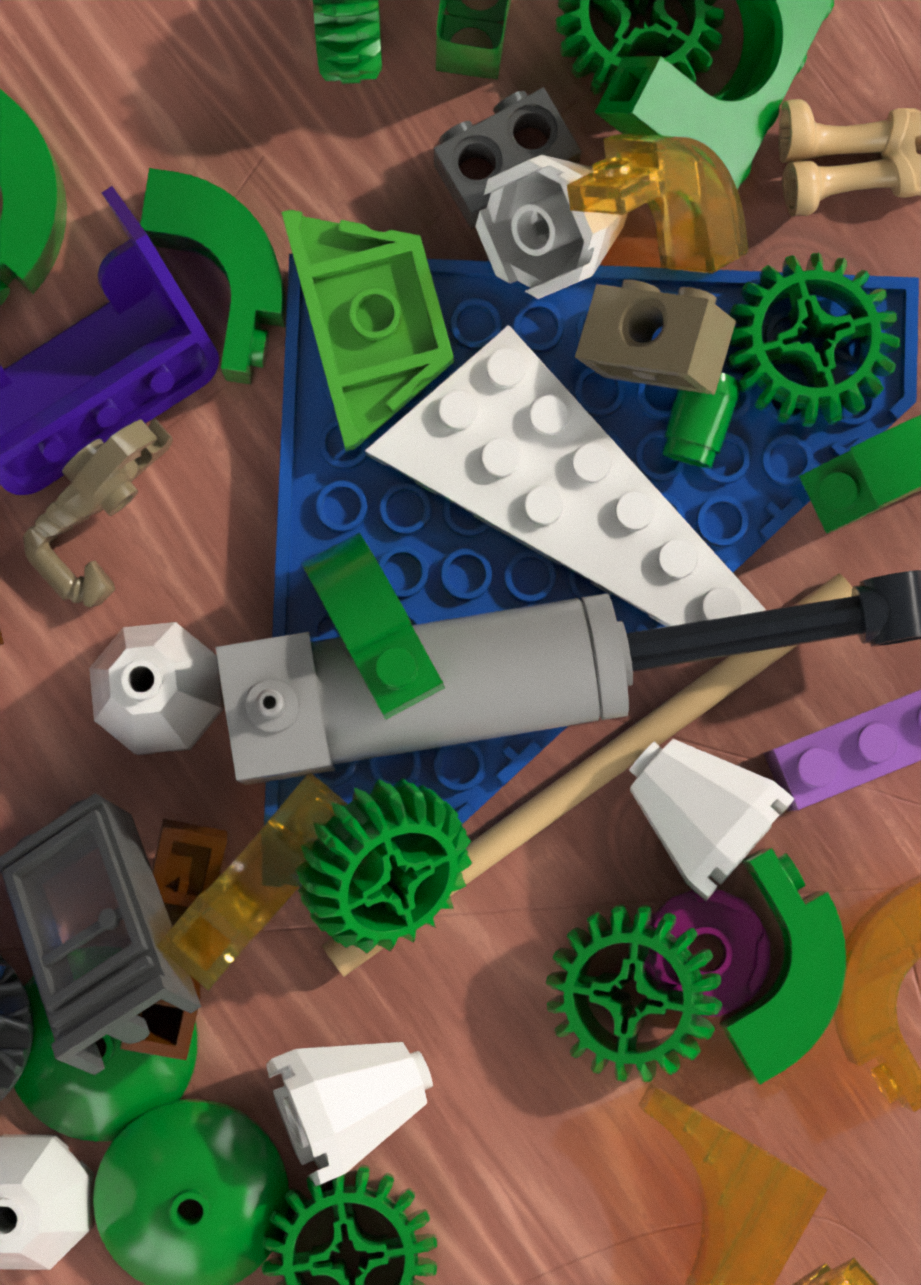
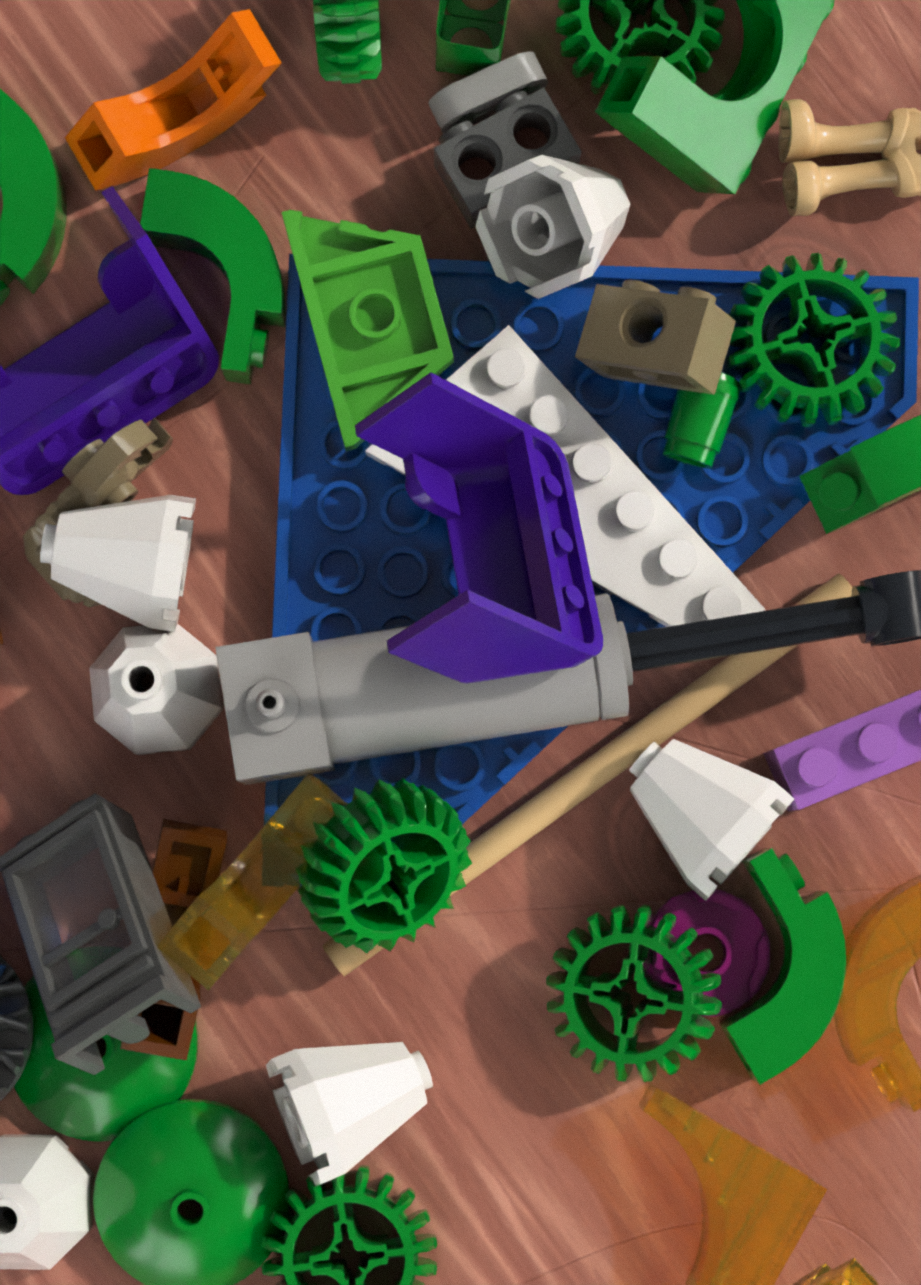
(125, 556): none -> white cone
(180, 113): none -> orange arch
(373, 625): green arch -> none
(479, 93): none -> light grey beam
(511, 534): none -> dark purple windscreen
(686, 189): clear yellow arch -> none

